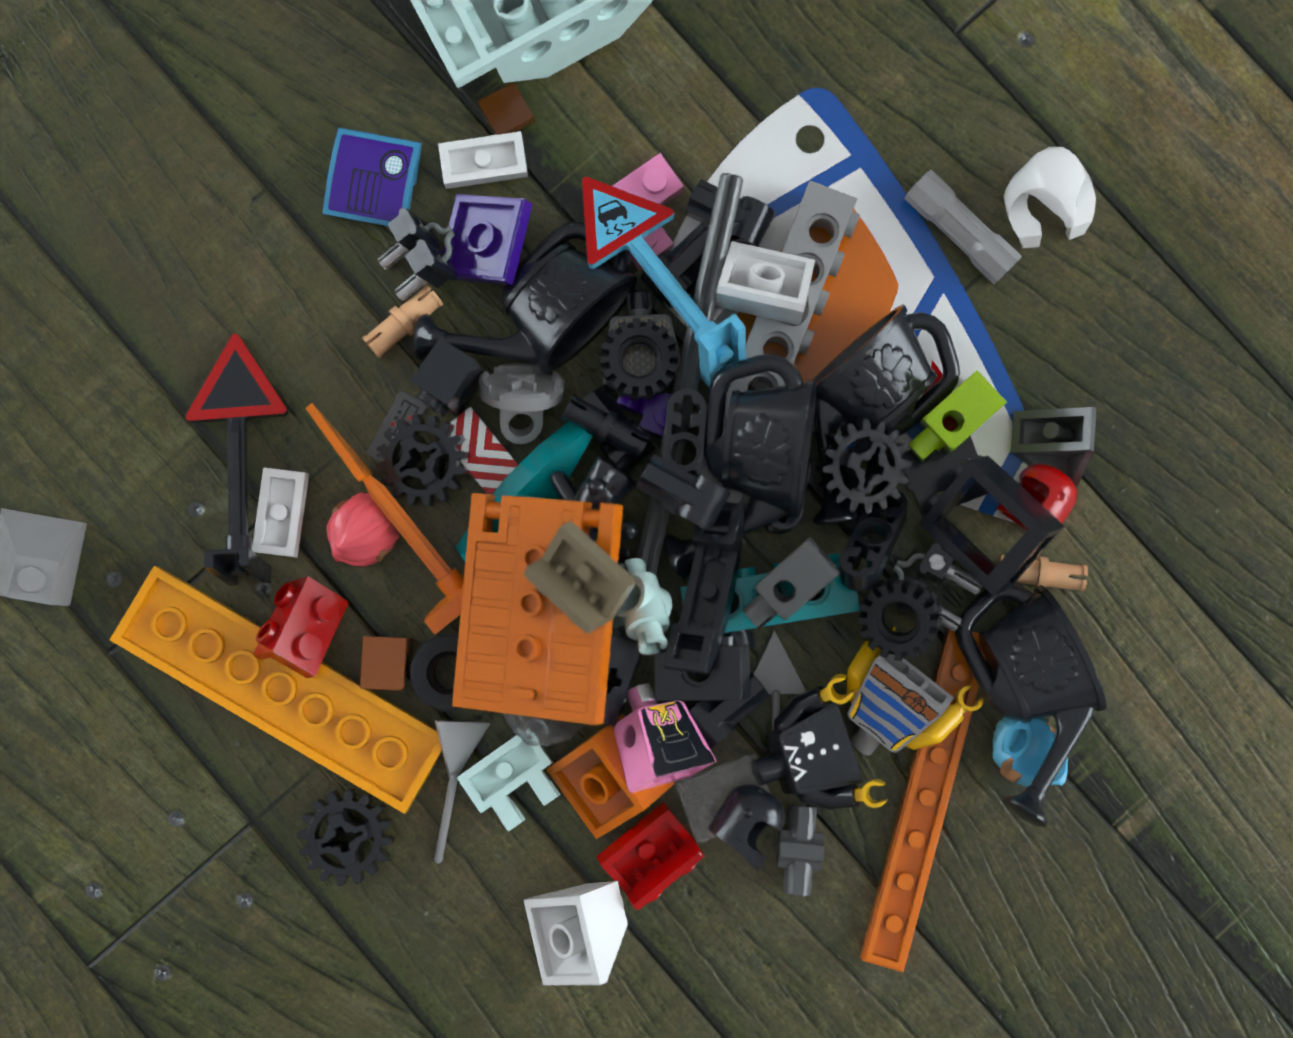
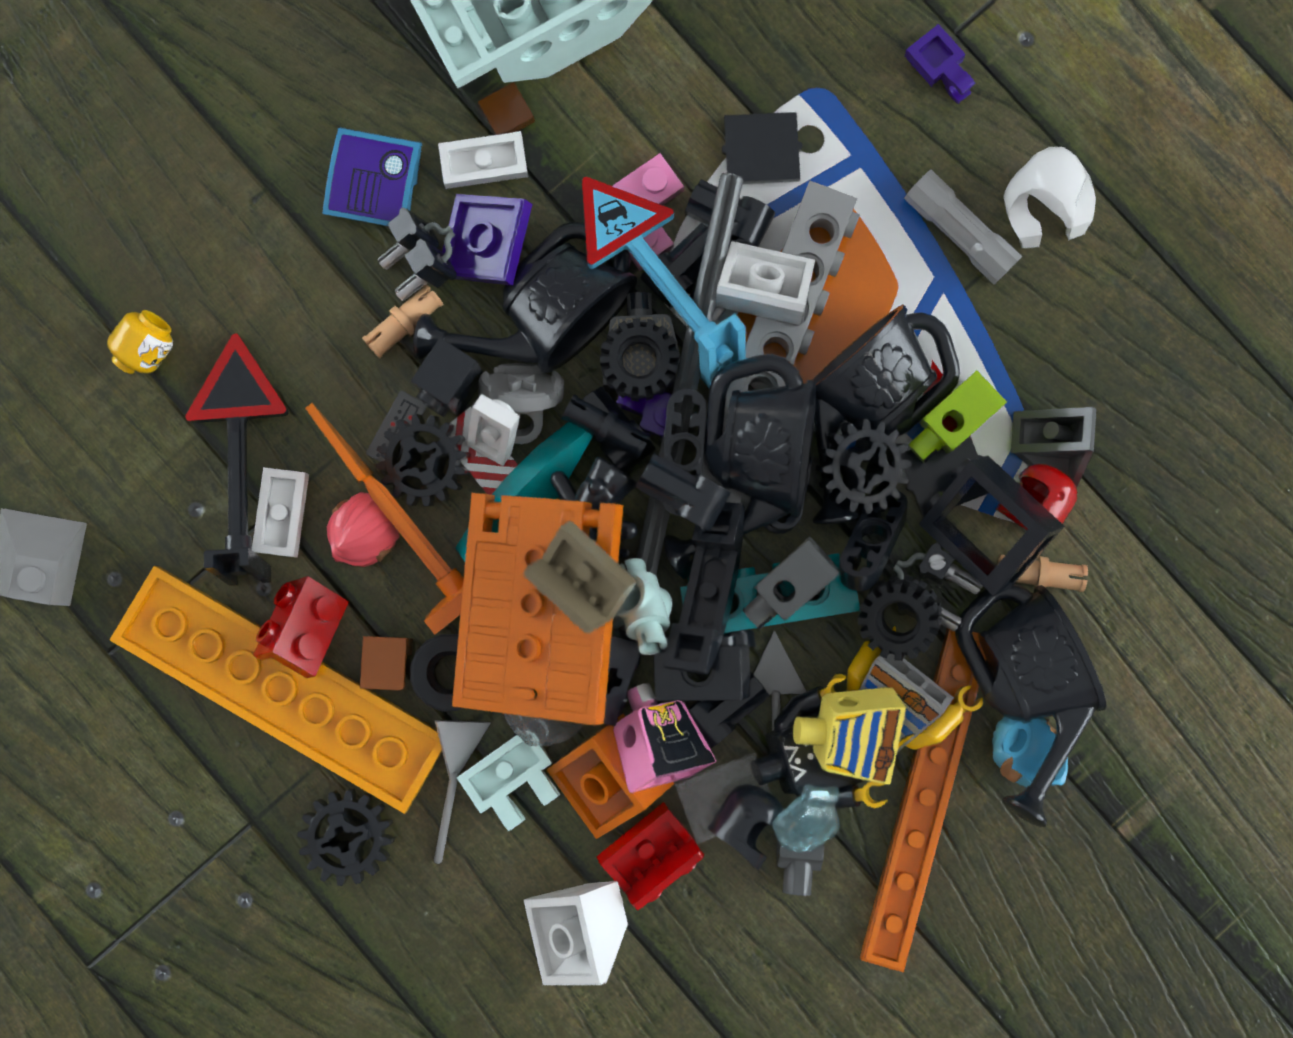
(140, 342): none -> yellow head
(492, 429): none -> white plate
(762, 147): none -> black piece
(808, 819): none -> clear light blue animal
(855, 733): none -> light yellow torso
(939, 58): none -> dark purple plate

